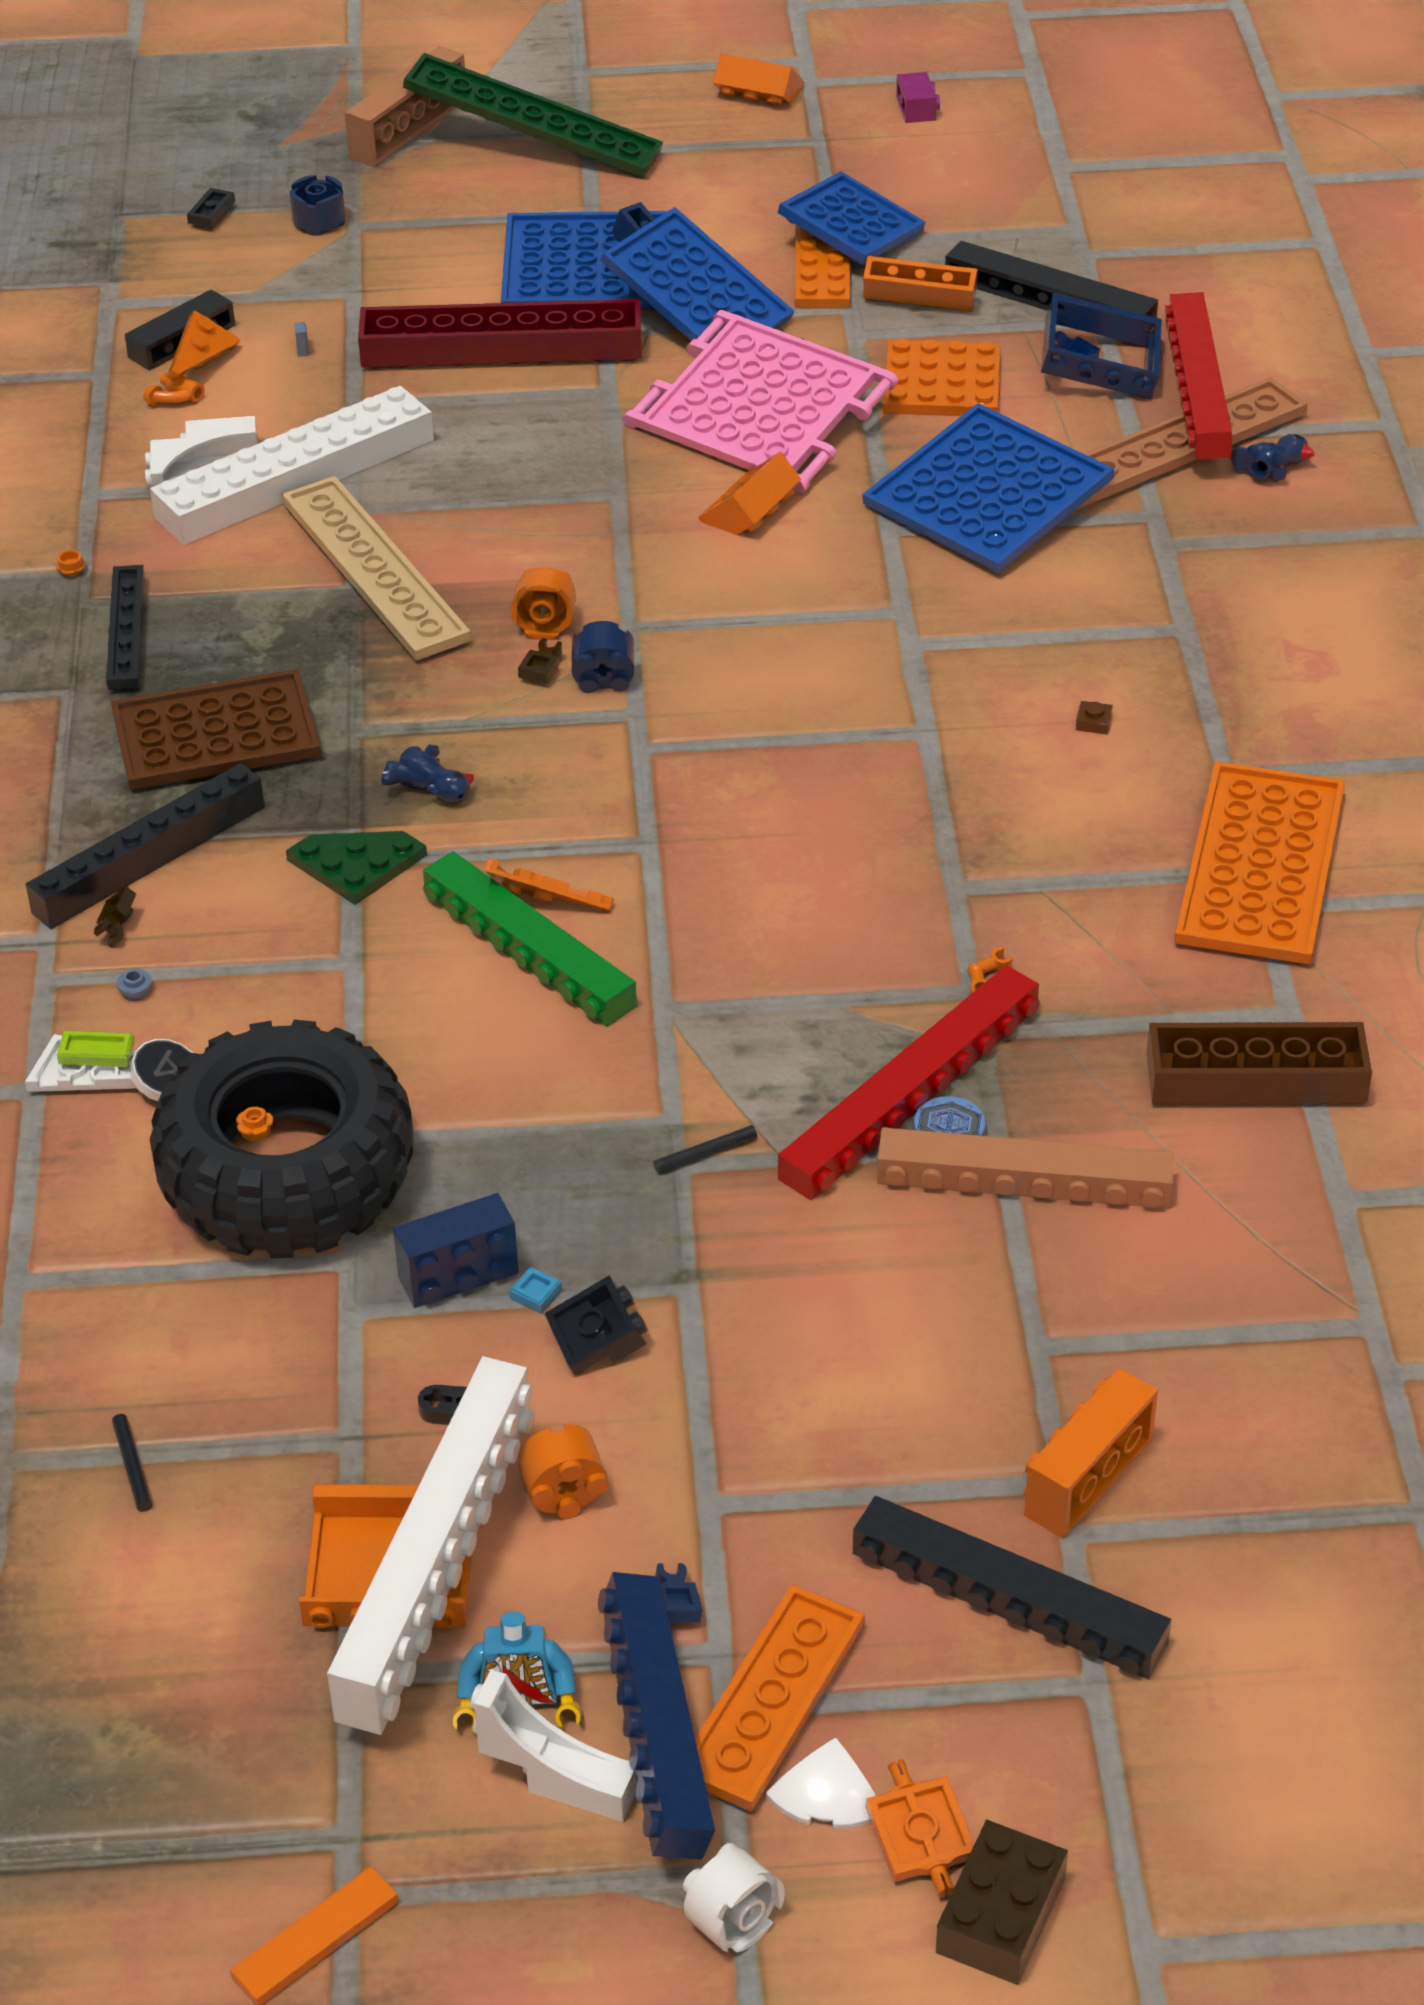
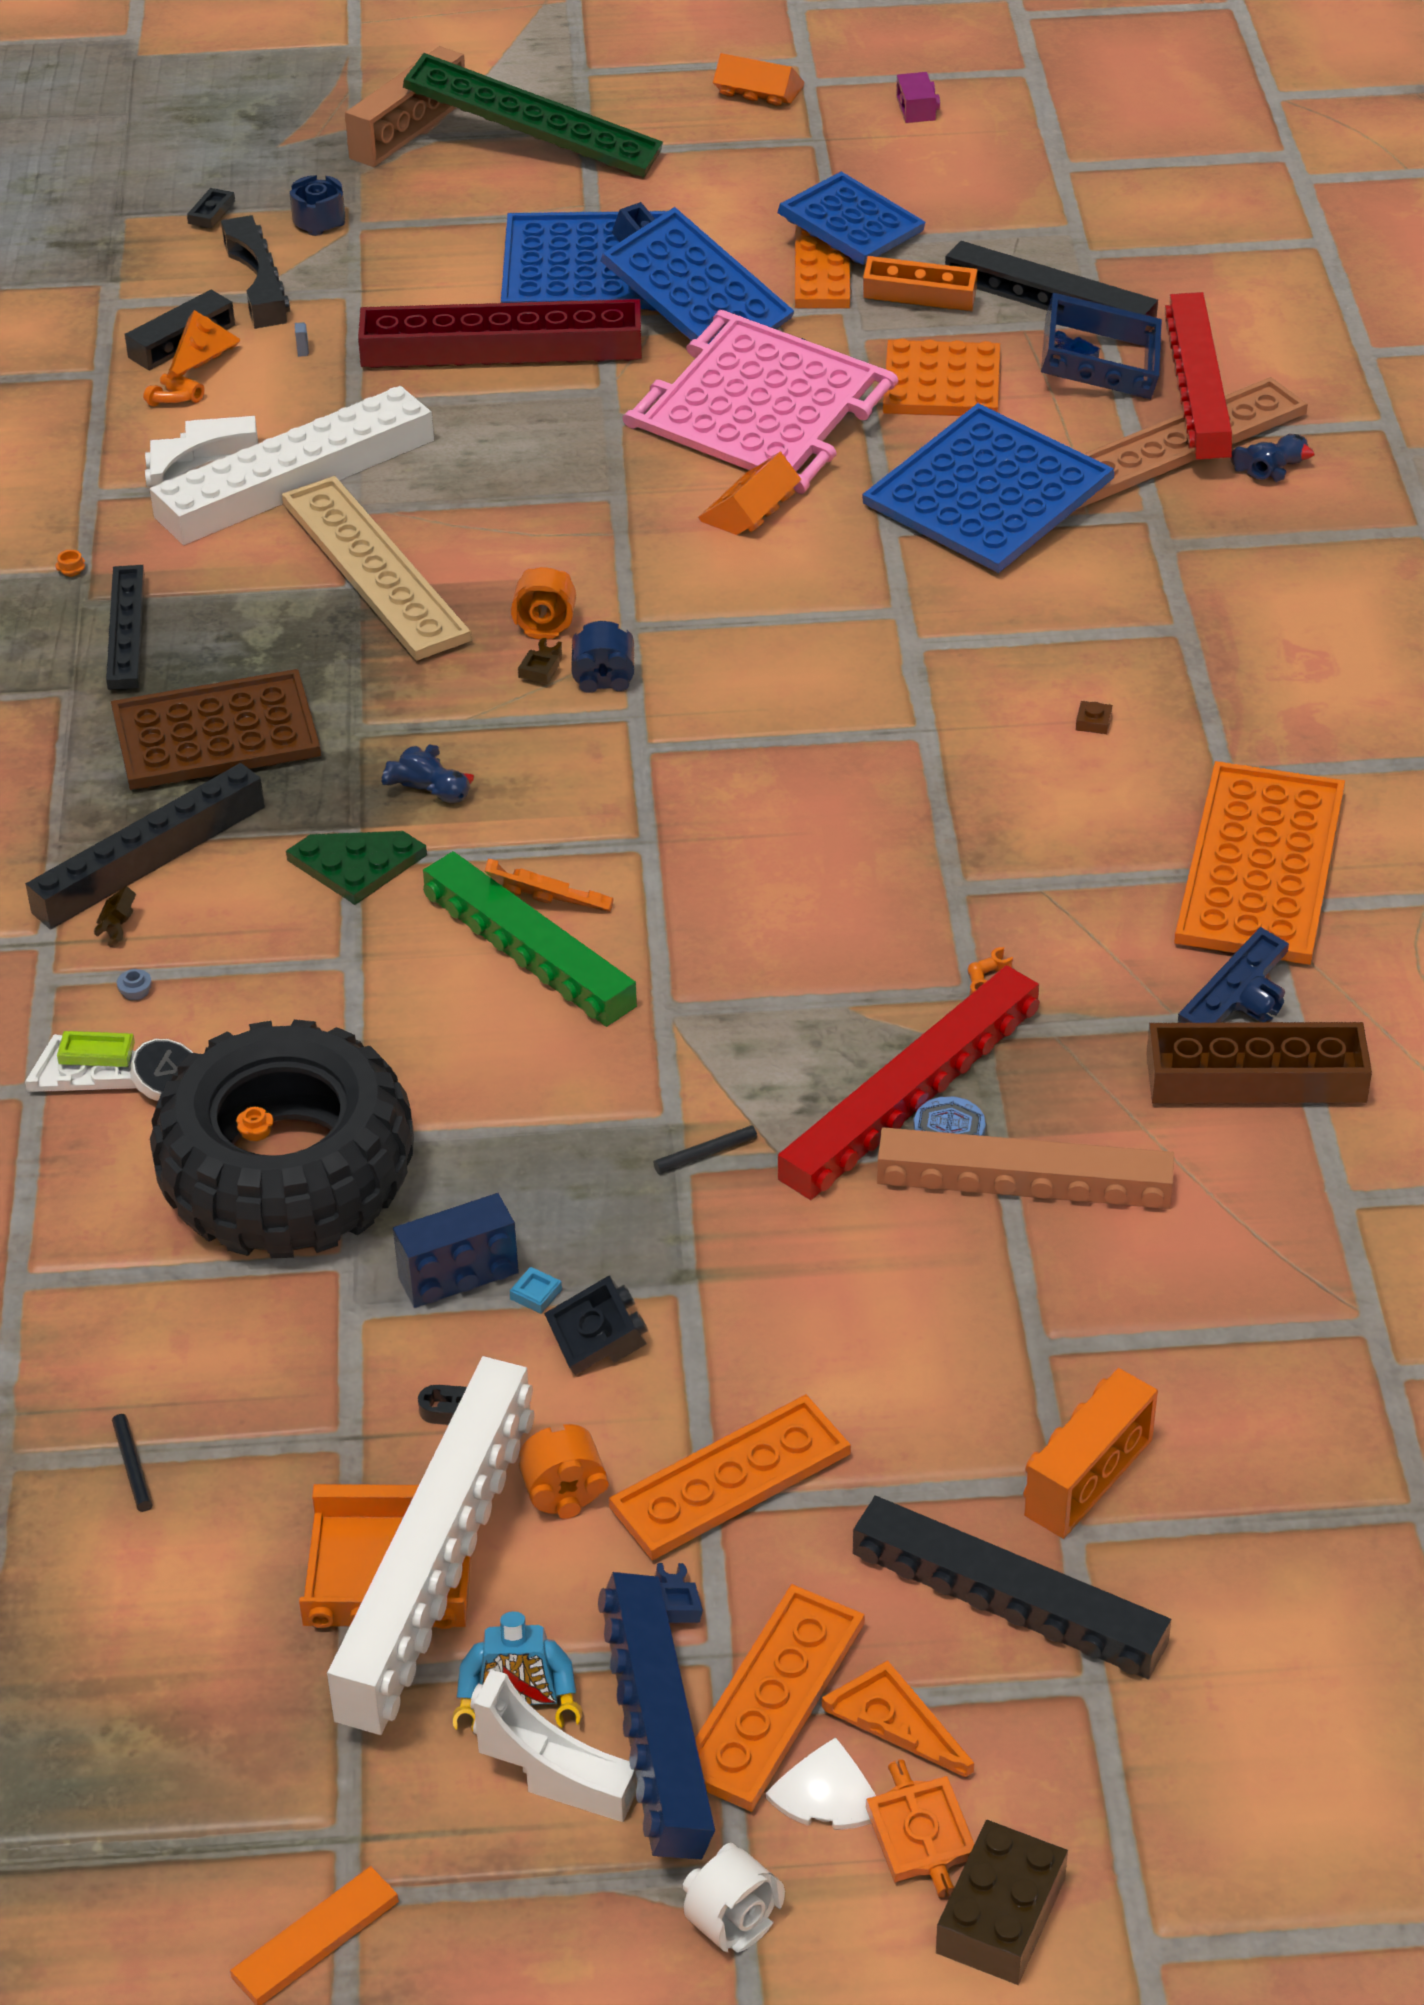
(266, 295): none -> black arch
(729, 1476): none -> orange plate
(892, 1710): none -> orange wing
(1242, 984): none -> dark blue plate

